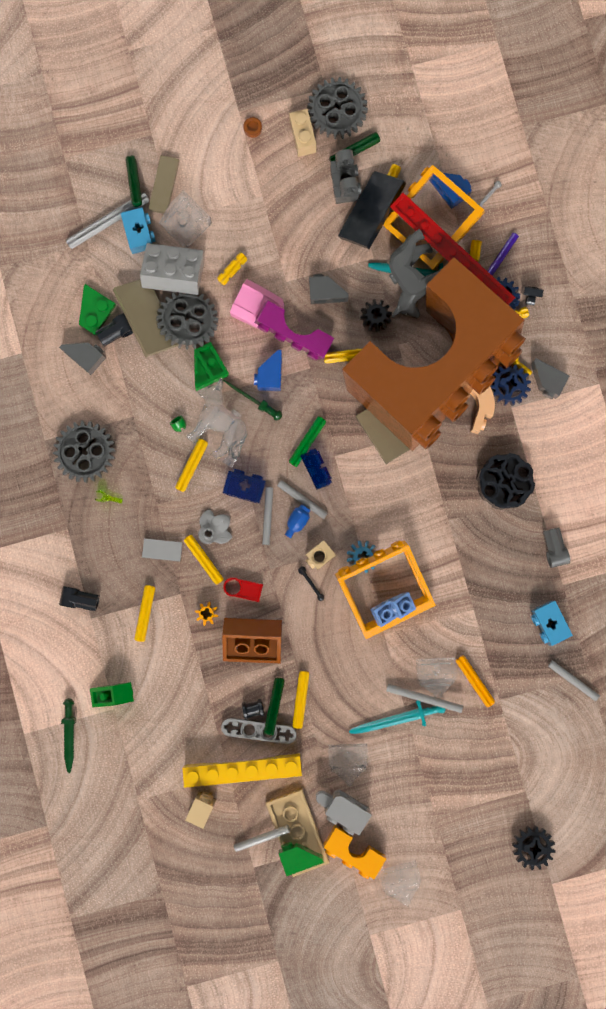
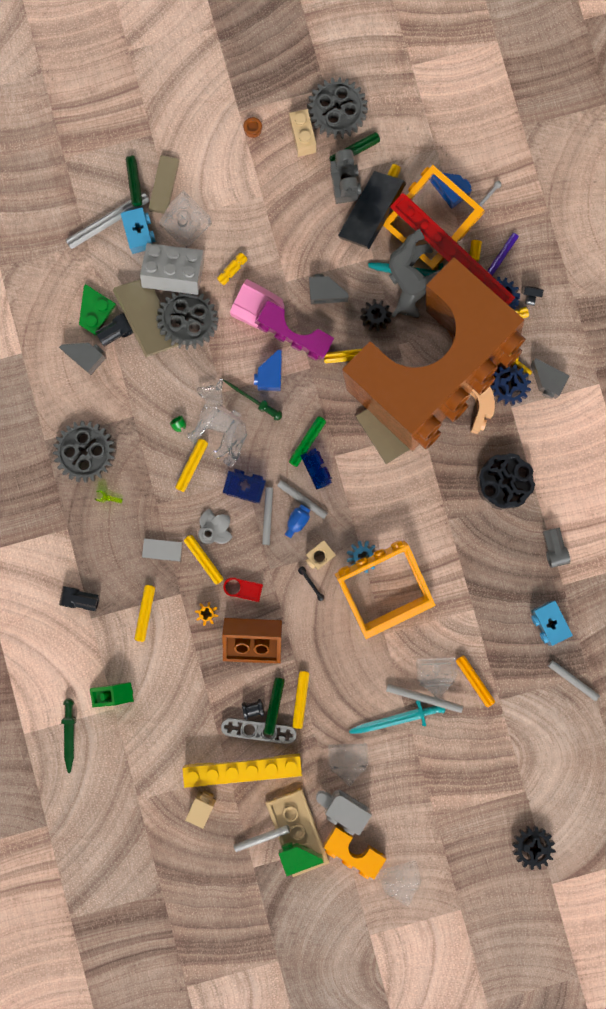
(207, 366): green wing -> none
(393, 608): medium blue slope -> none

